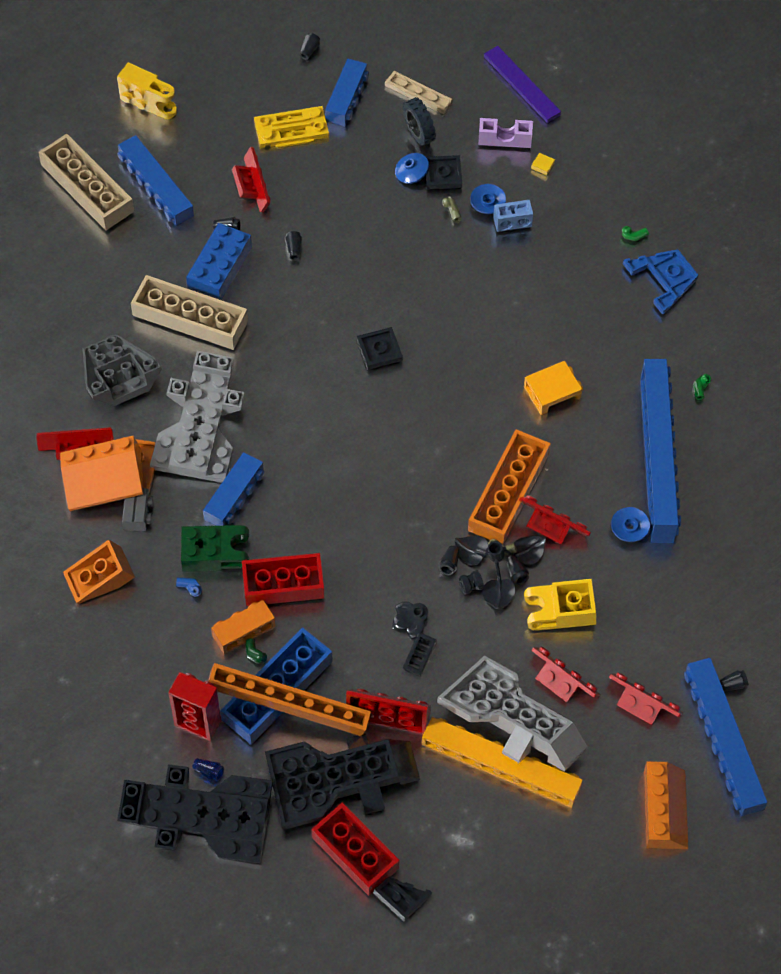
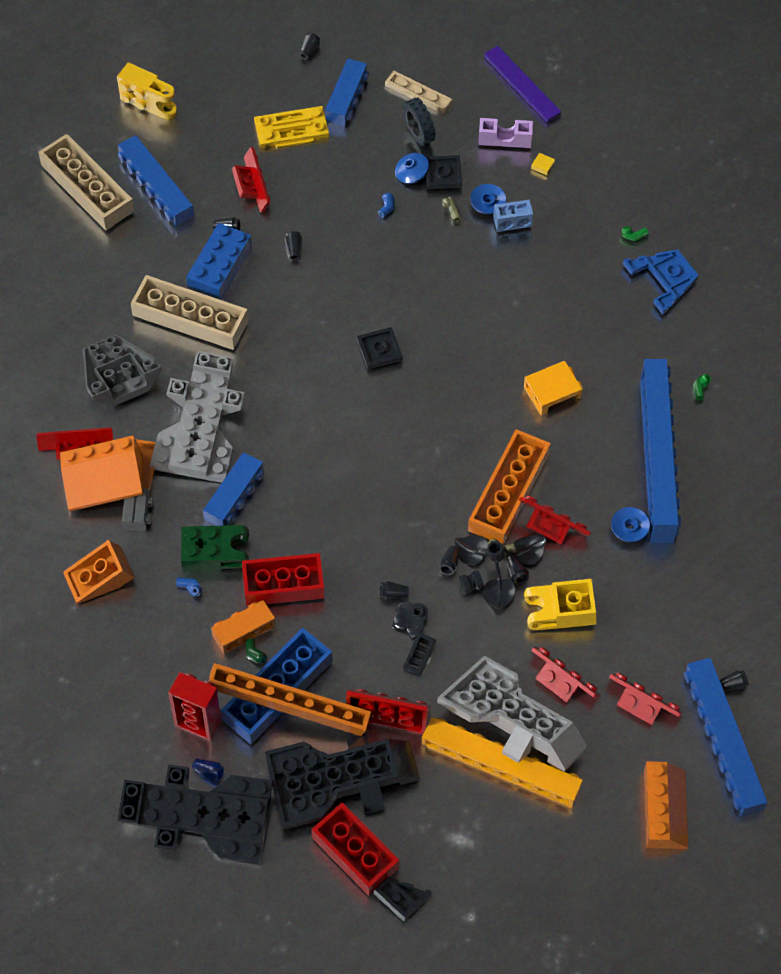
(389, 201): none -> blue arm
(392, 590): none -> black cone

